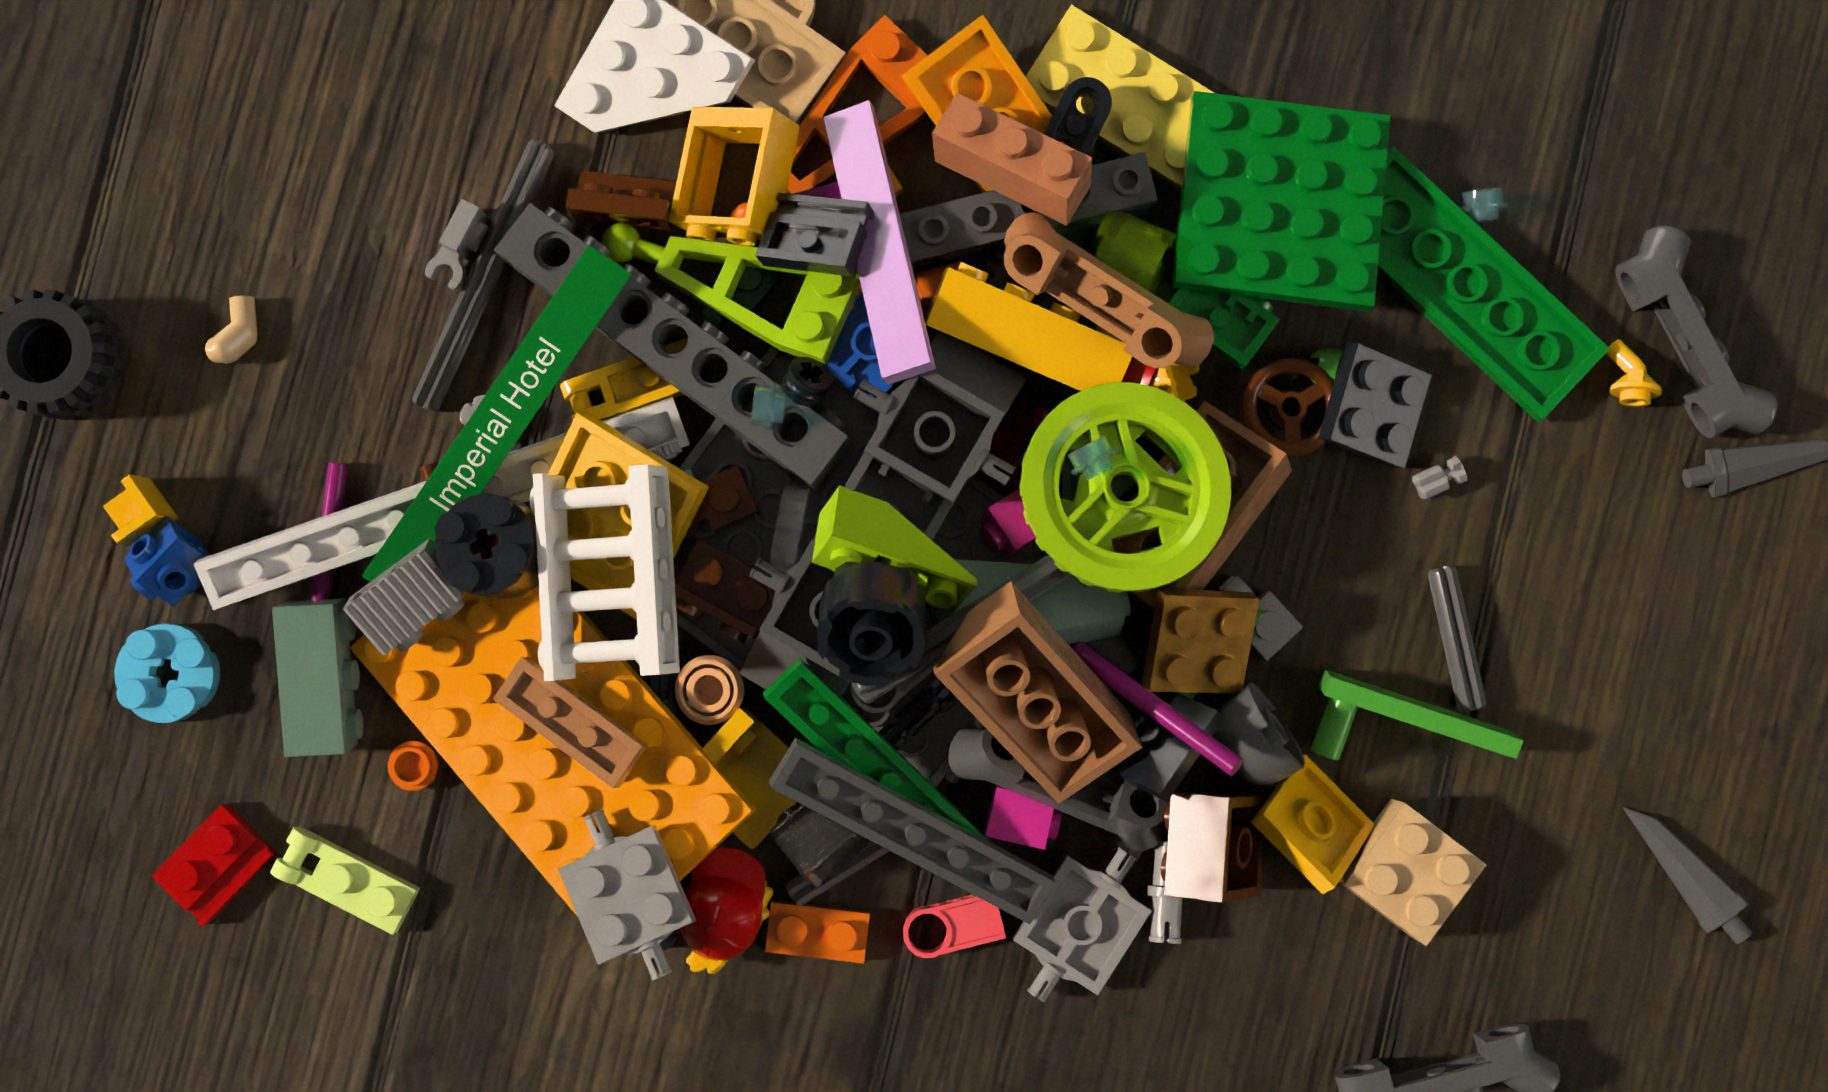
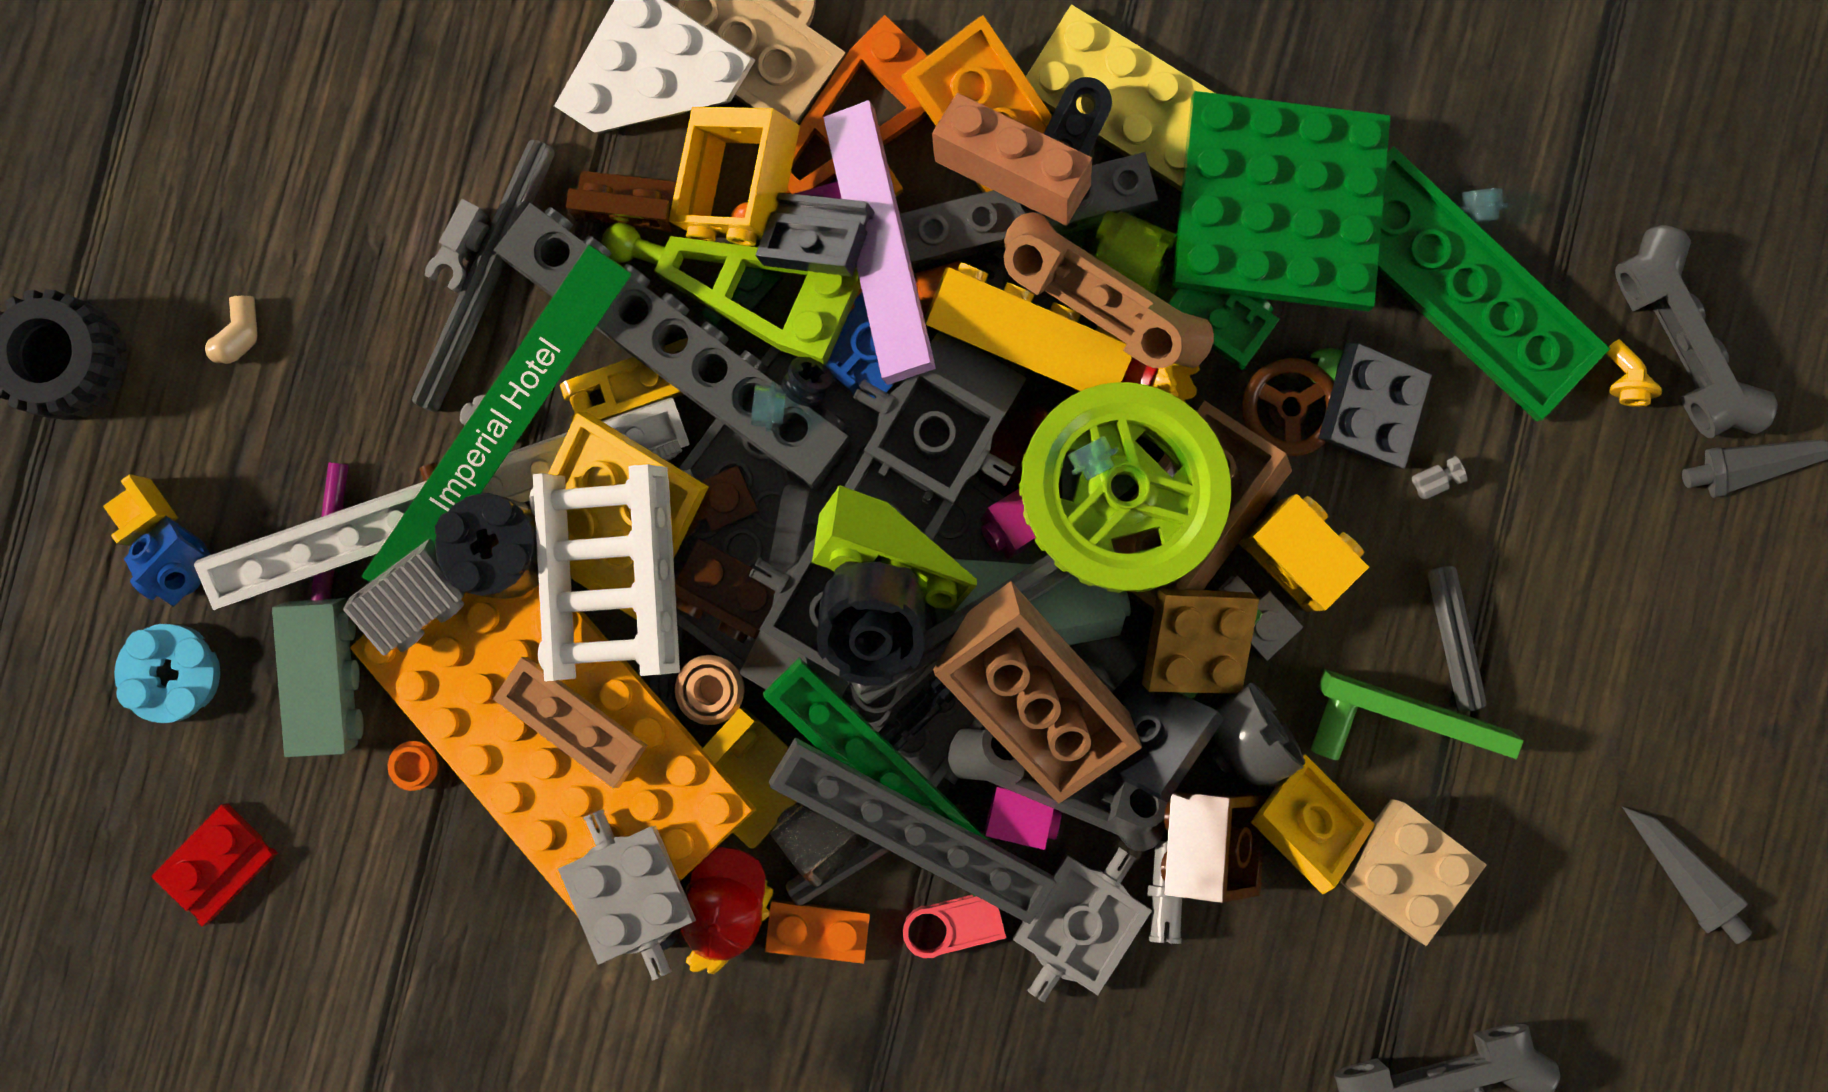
(346, 880): yellowish green plate -> none
(1160, 711): magenta bar -> none
(1304, 552): none -> yellow brick

